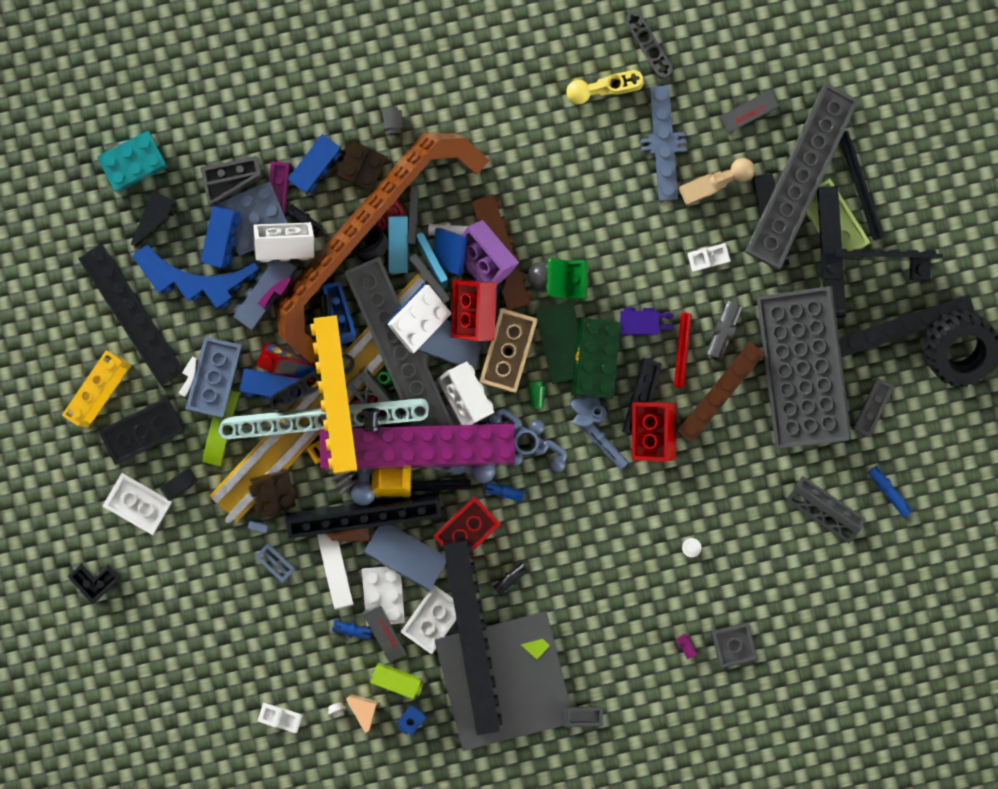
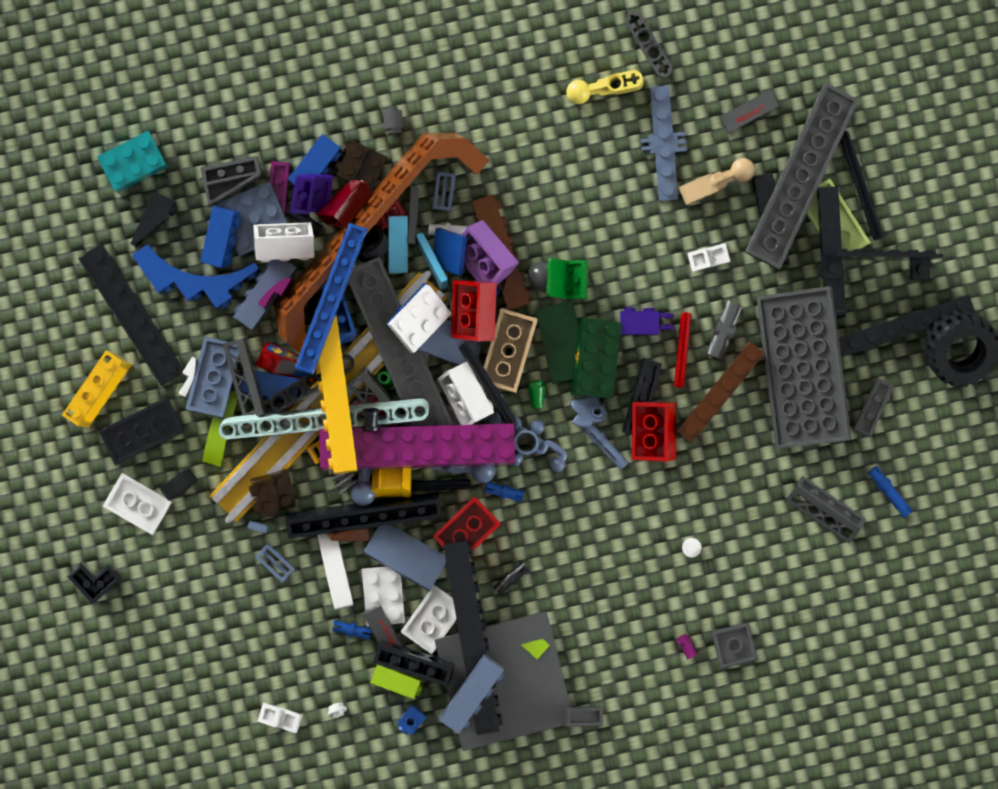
(249, 373): none -> dark grey fence
(311, 192): none -> dark purple slope
(331, 298): none -> blue tile
(345, 204): none -> dark red slope
(363, 709): light nougat slope -> none
(414, 663): none -> black brick
(428, 278): dark grey tile -> none
(442, 207): none -> sand blue tile
(471, 693): none -> sand blue brick
(487, 383): none -> black axle

